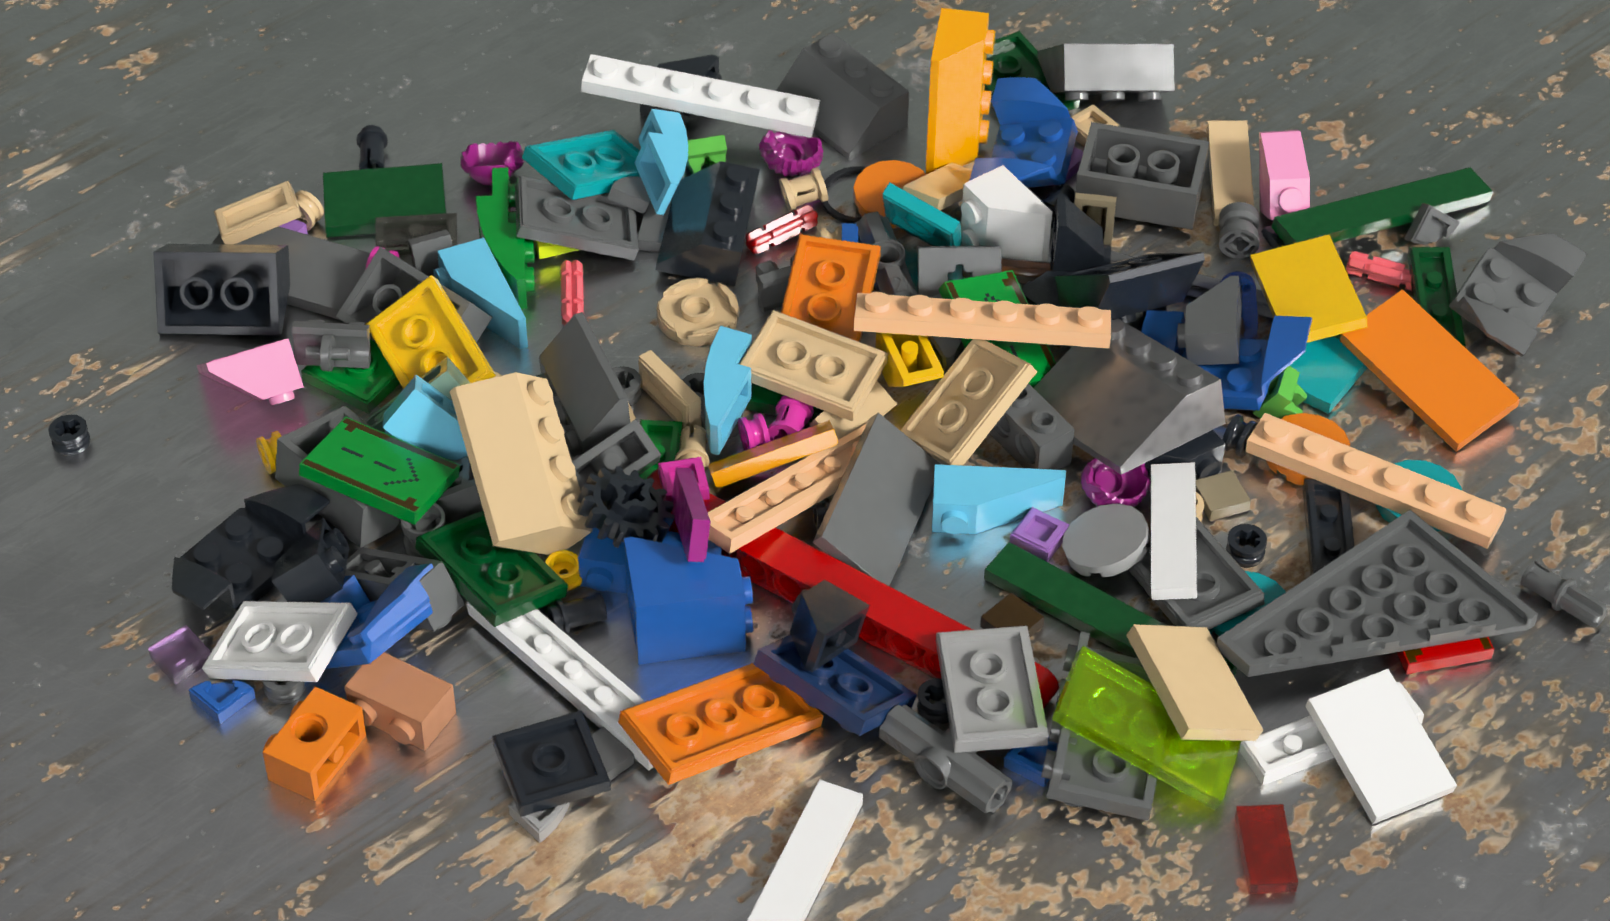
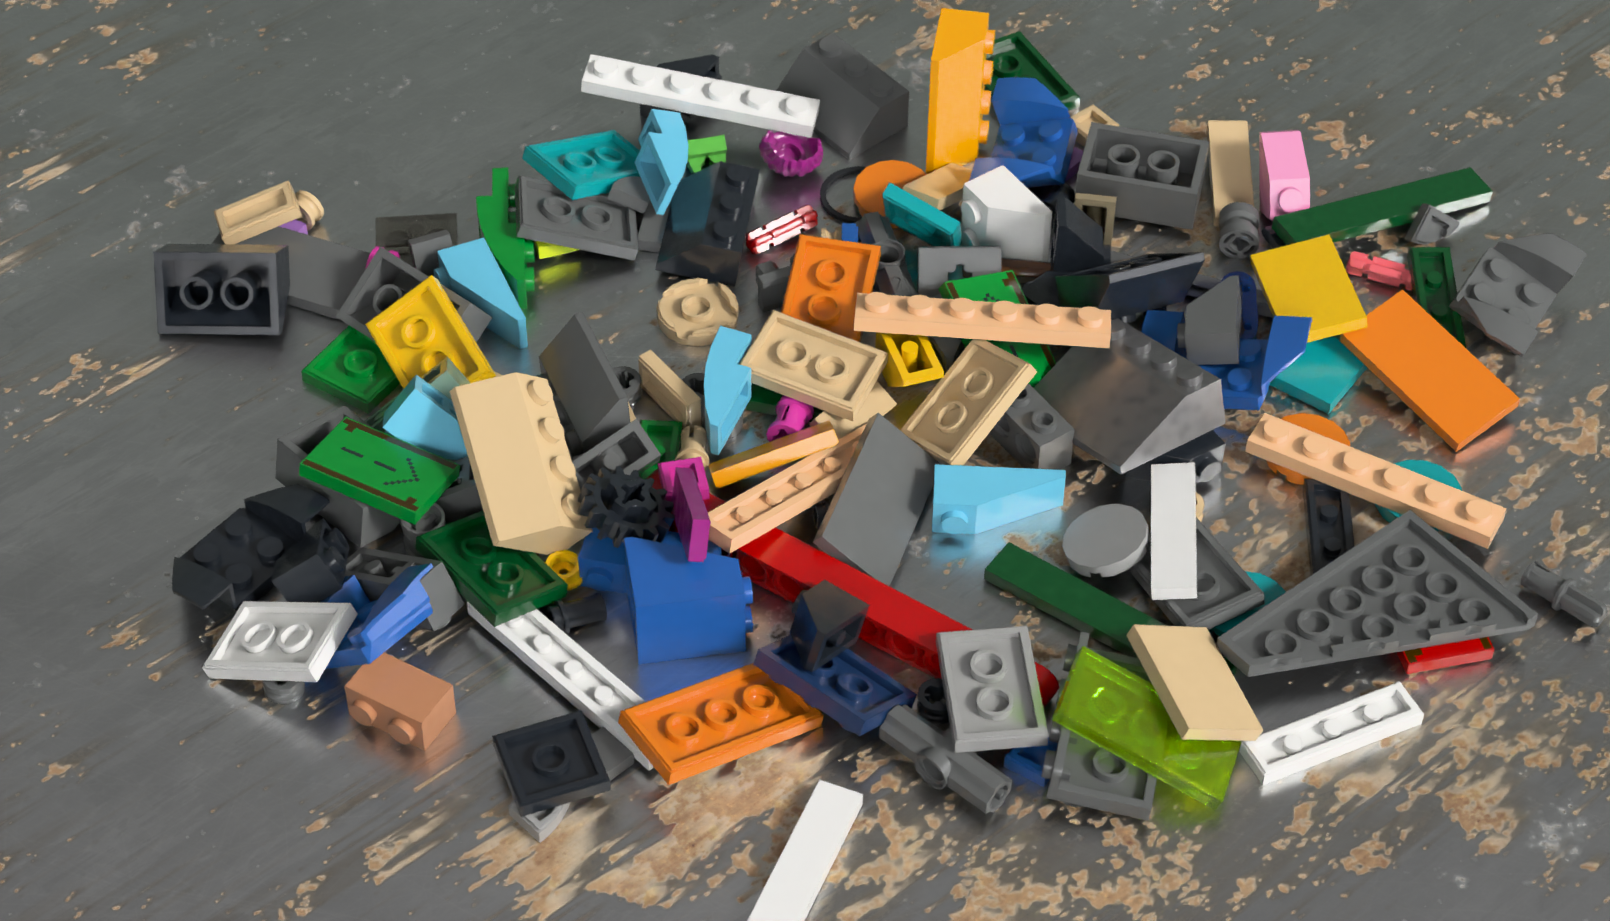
(74, 432): black bush -> none
(179, 654): clear purple tile -> none
(221, 699): blue tile -> none
(258, 372): bright pink slope -> none
(268, 450): yellow bush -> none
(314, 743): orange brick -> none
(331, 344): dark grey hips -> none
(360, 196): dark green tile -> none
(371, 143): black pin -> none
(481, 158): magenta hair -> none
(571, 289): coral axle -> none
(753, 432): dark pink bush -> none
(803, 189): tan bush -> none
(1011, 613): dark brown tile -> none
(1039, 534): medium lavender tile -> none
(1107, 486): magenta hair -> none
(1109, 70): slope -> none
(1222, 495): dark tan tile -> none
(1237, 434): black bush -> none
(1245, 535): black bush -> none
(1266, 849): clear red tile -> none
(1283, 395): bright green tile -> none
(1380, 746): white tile -> none

